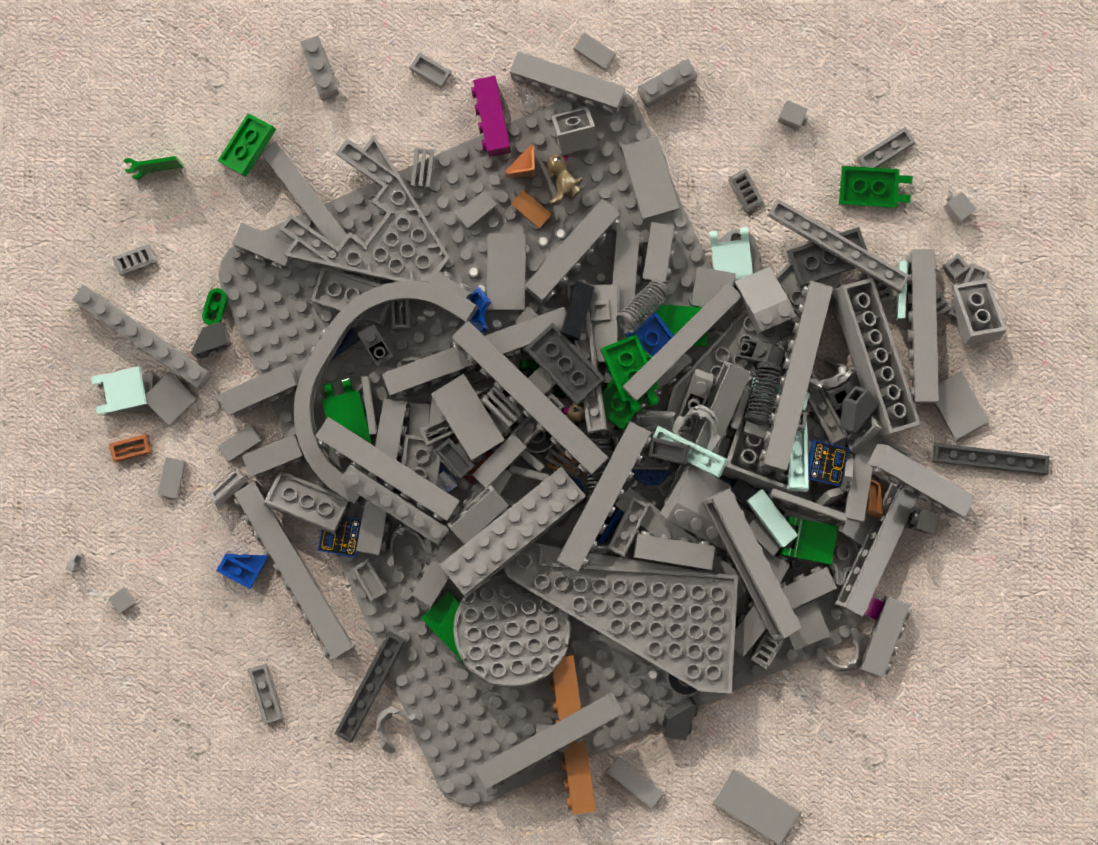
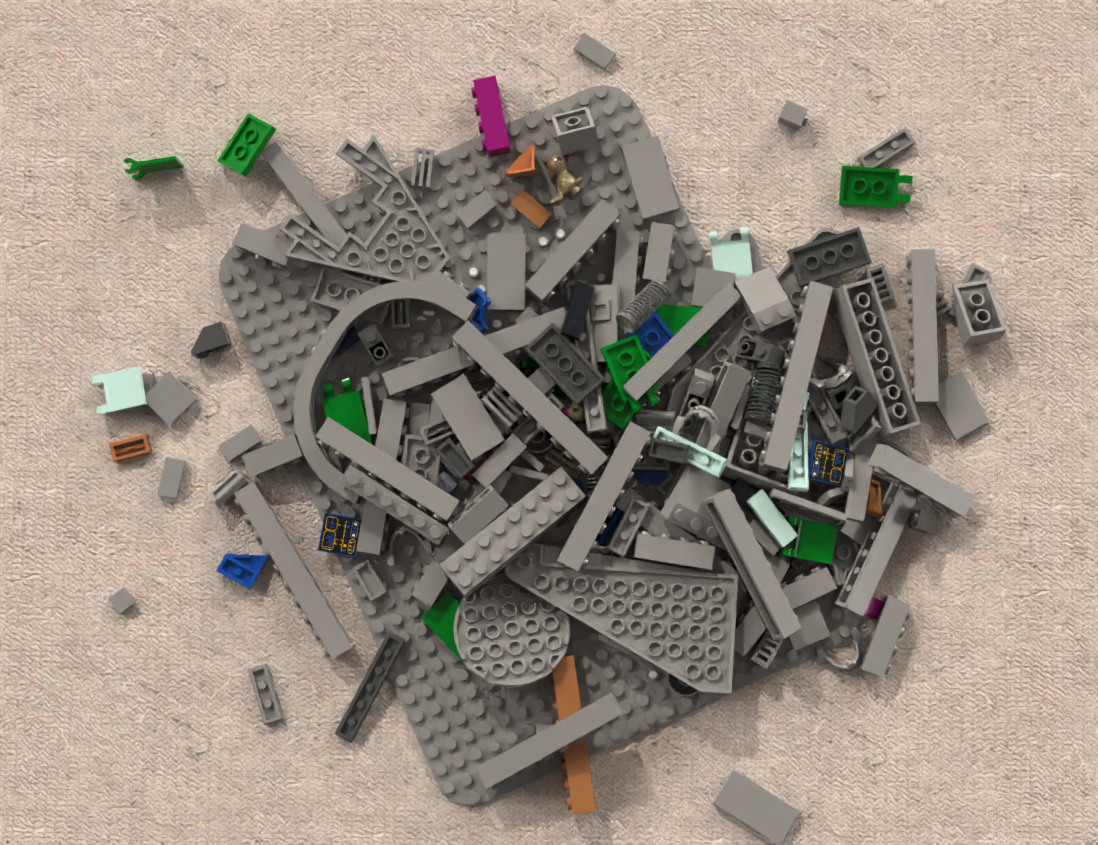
(74, 562): light grey tile -> none
(130, 269): light grey slope -> none
(142, 336): light grey brick -> none
(213, 307): green plate -> none
(260, 389): light grey brick -> none
(307, 502): light grey tile -> none
(319, 67): light grey brick -> none
(387, 714): light grey helmet -> none
(430, 70): light grey tile -> none
(567, 82): light grey brick -> none
(634, 782): light grey tile -> none
(667, 83): light grey brick -> none
(678, 719): dark grey slope -> none
(736, 187): light grey slope -> none
(838, 246): light grey tile -> none
(901, 297): light aqua tile -> none
(956, 266): light grey tile -> none
(959, 206): light grey brick -> none
(990, 459): dark grey tile -> none

